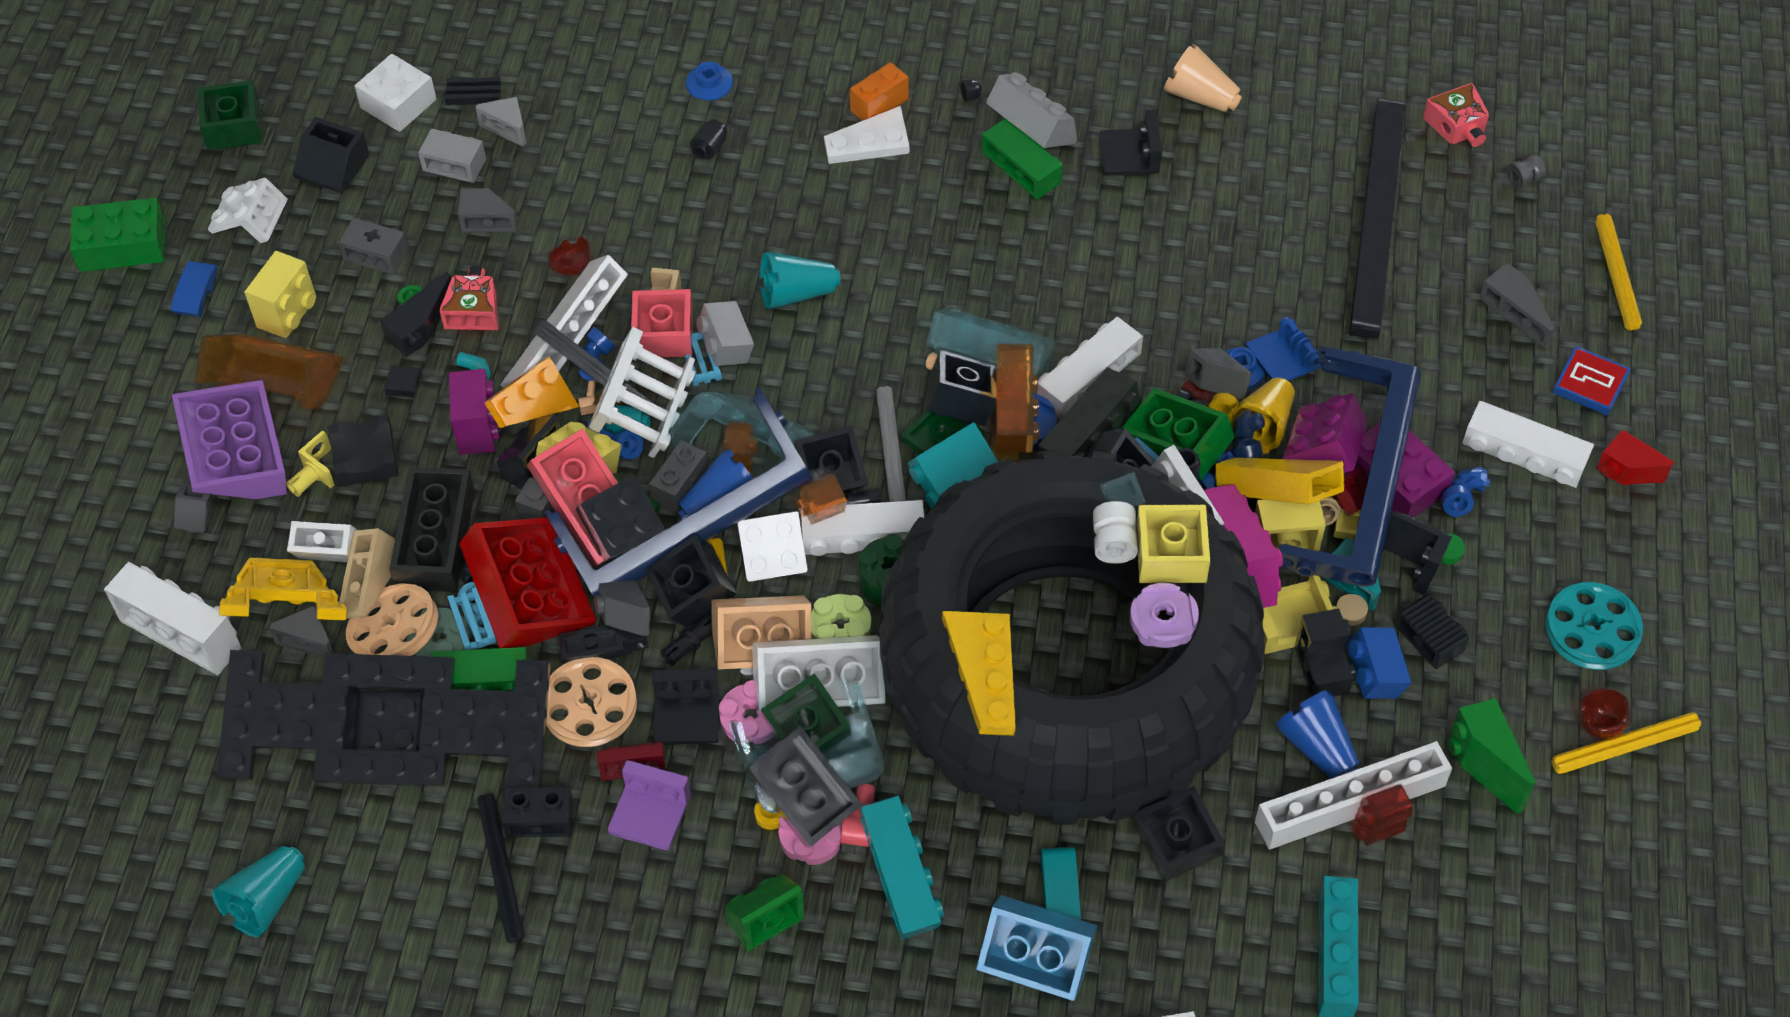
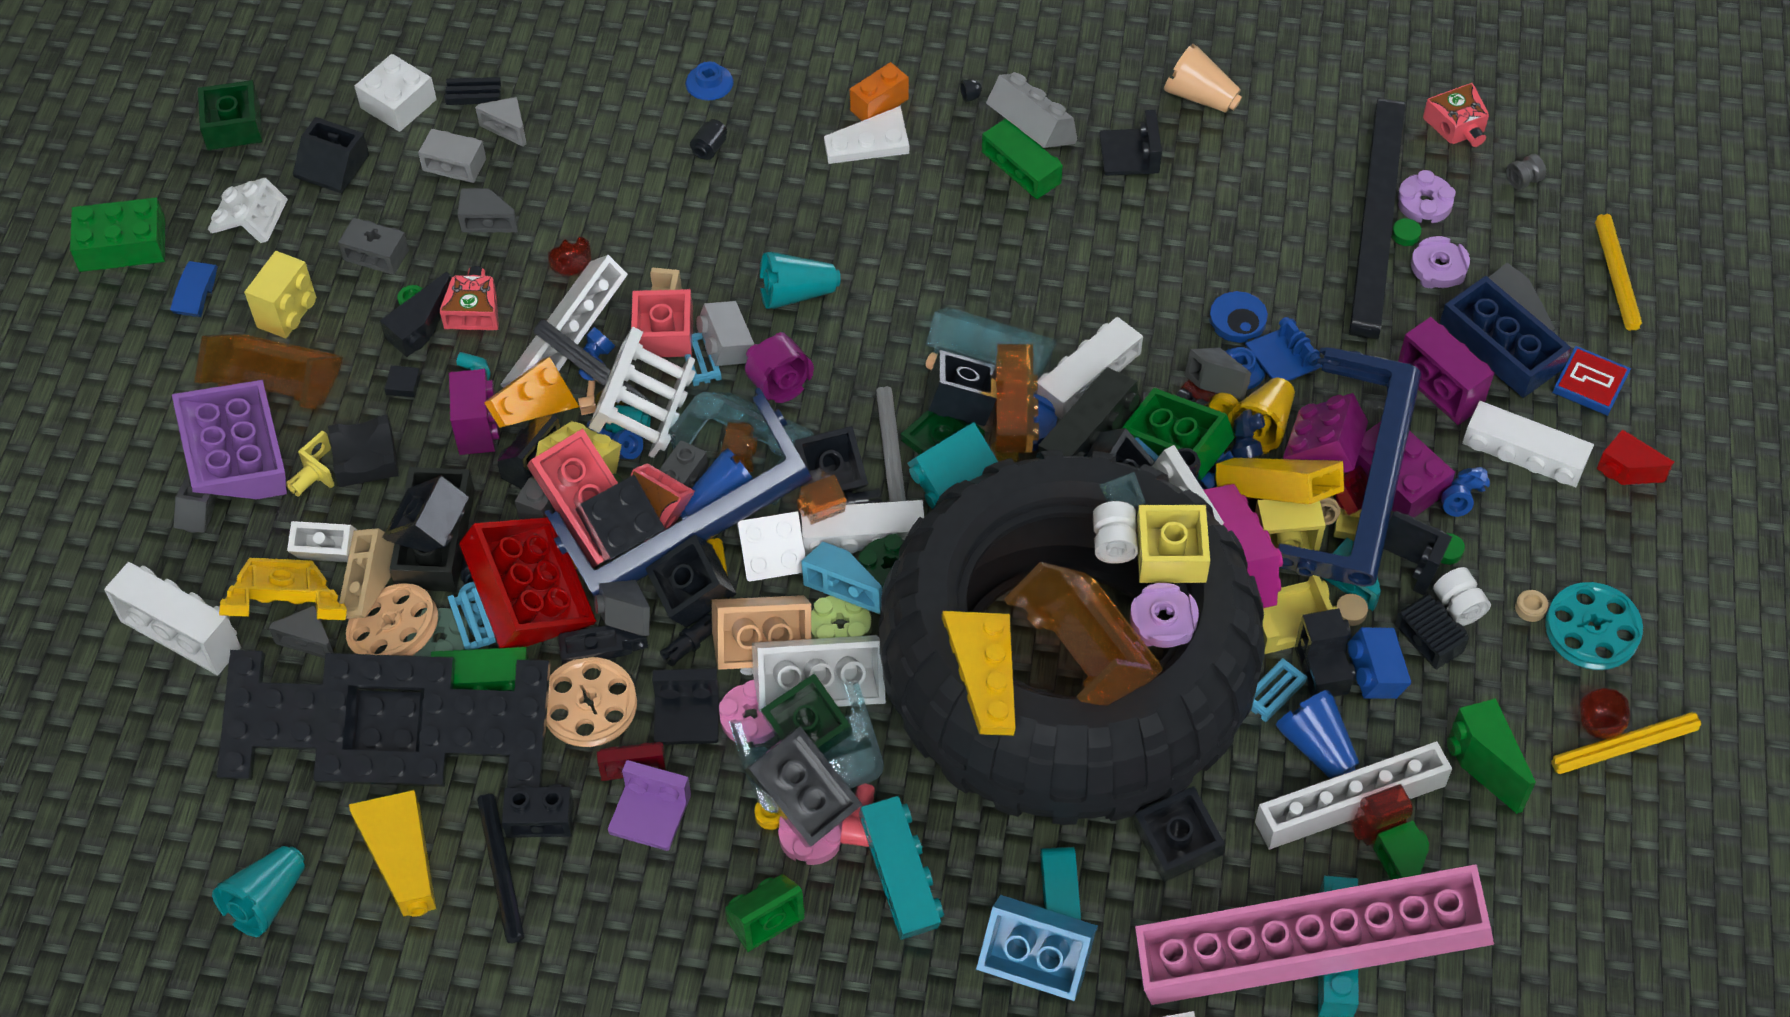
(398, 845): none -> yellow slope
(427, 515): none -> black slope
(664, 493): none -> coral torso
(778, 368): none -> magenta brick
(841, 576): none -> medium azure slope
(1090, 630): none -> clear orange windscreen
(1238, 316): none -> blue tile
(1258, 706): none -> medium azure tile
(1314, 935): none -> bright pink brick
(1402, 850): none -> green slope
(1406, 232): none -> green tile
(1428, 185): none -> lavender plate
(1437, 275): none -> lavender plate
(1449, 371): none -> magenta brick
(1459, 593): none -> white wheel
(1505, 336): none -> dark blue brick
(1531, 605): none -> tan tile

